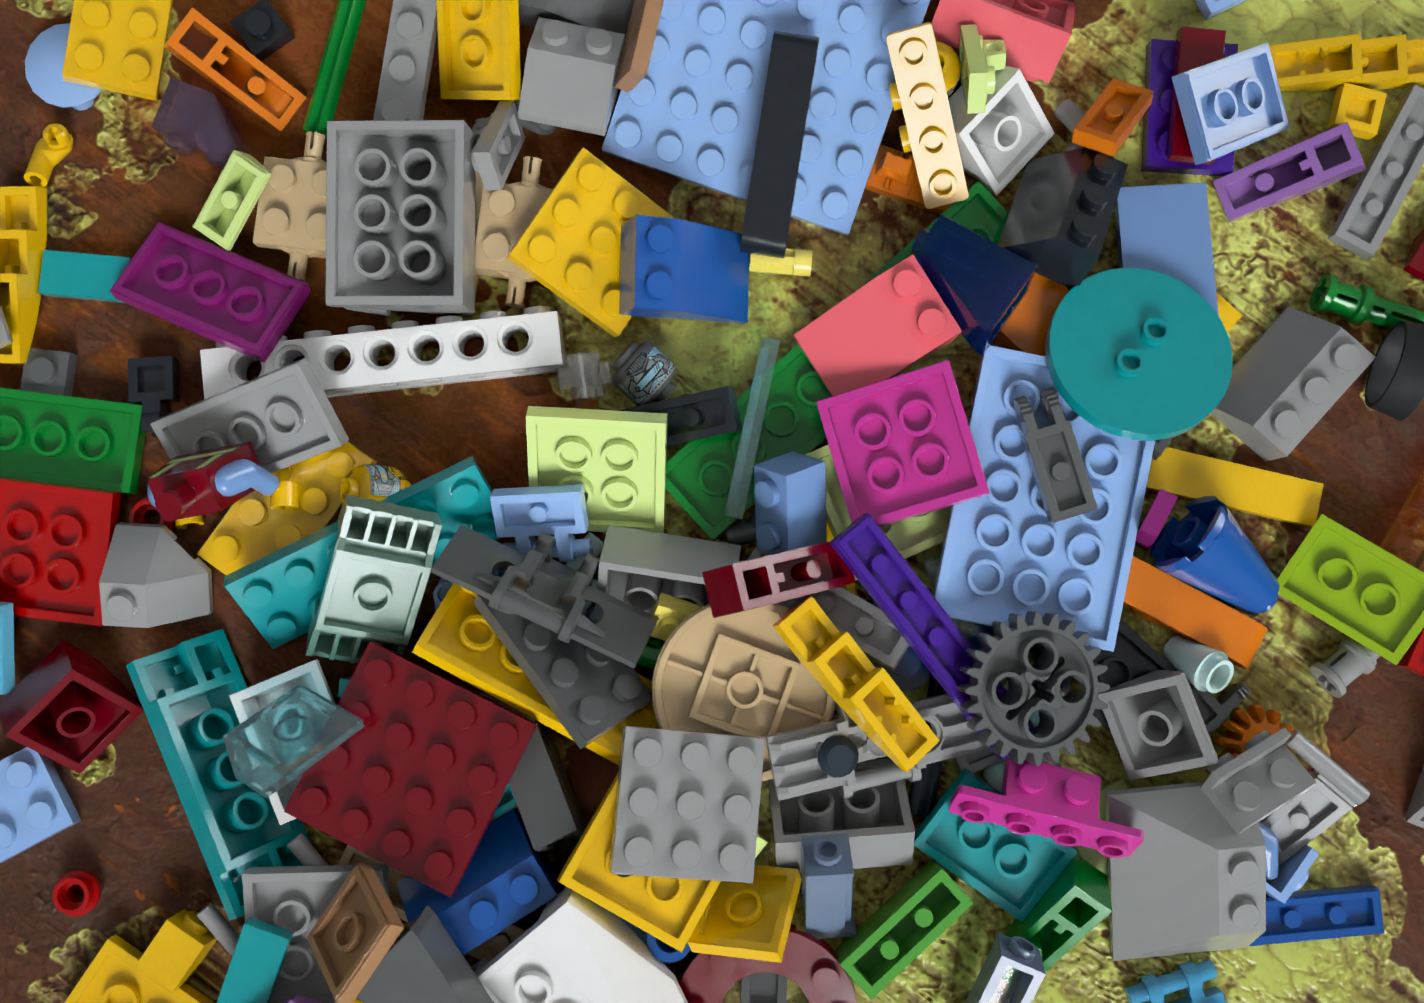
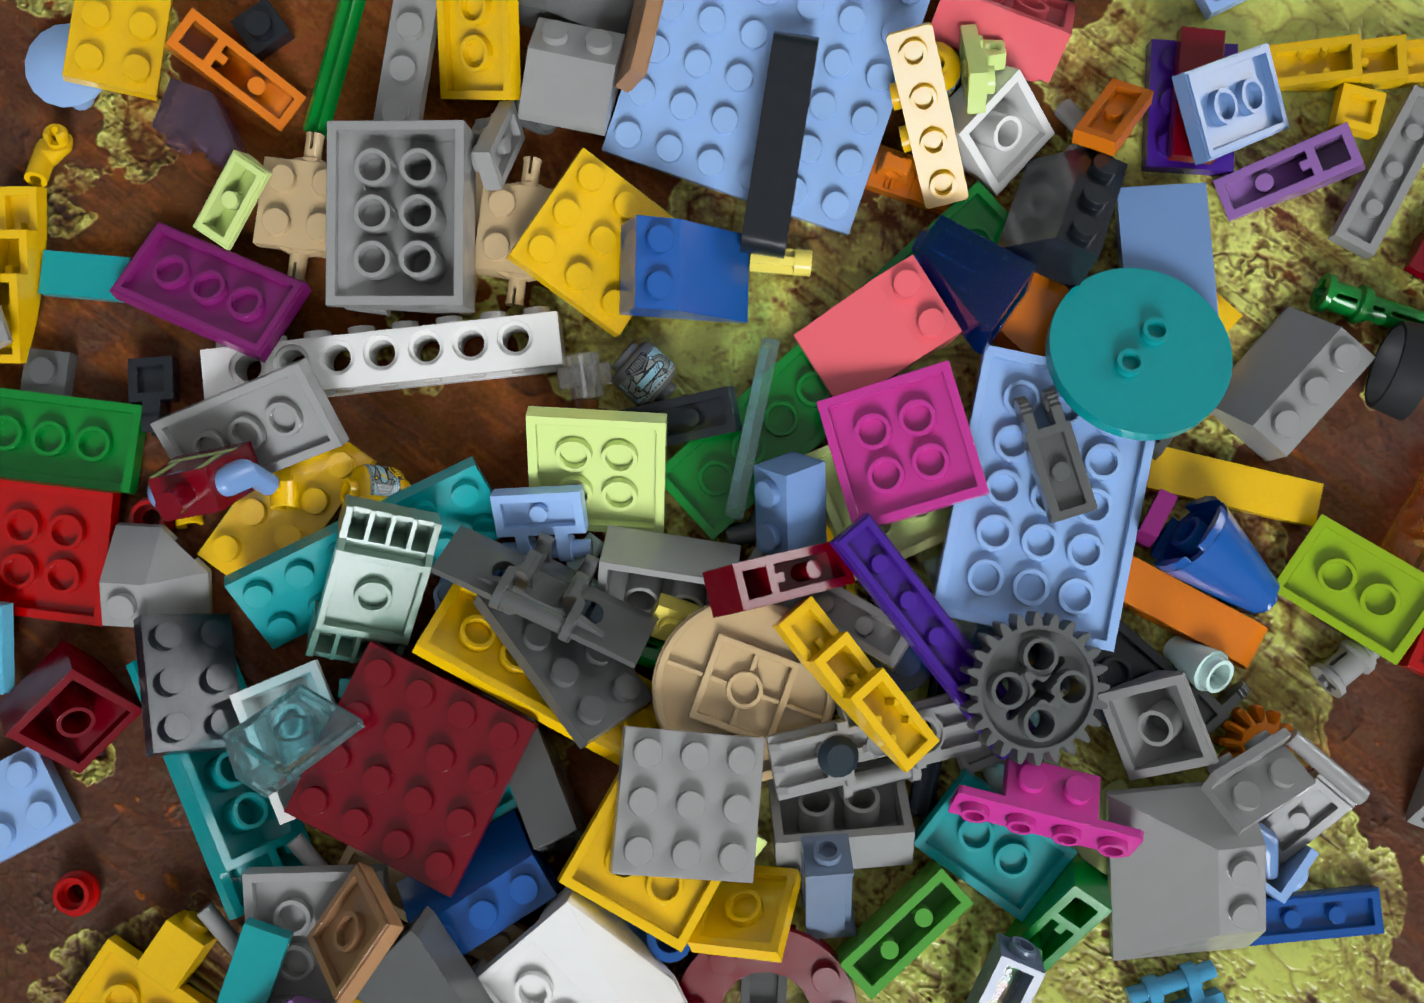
(186, 681): none -> black plate

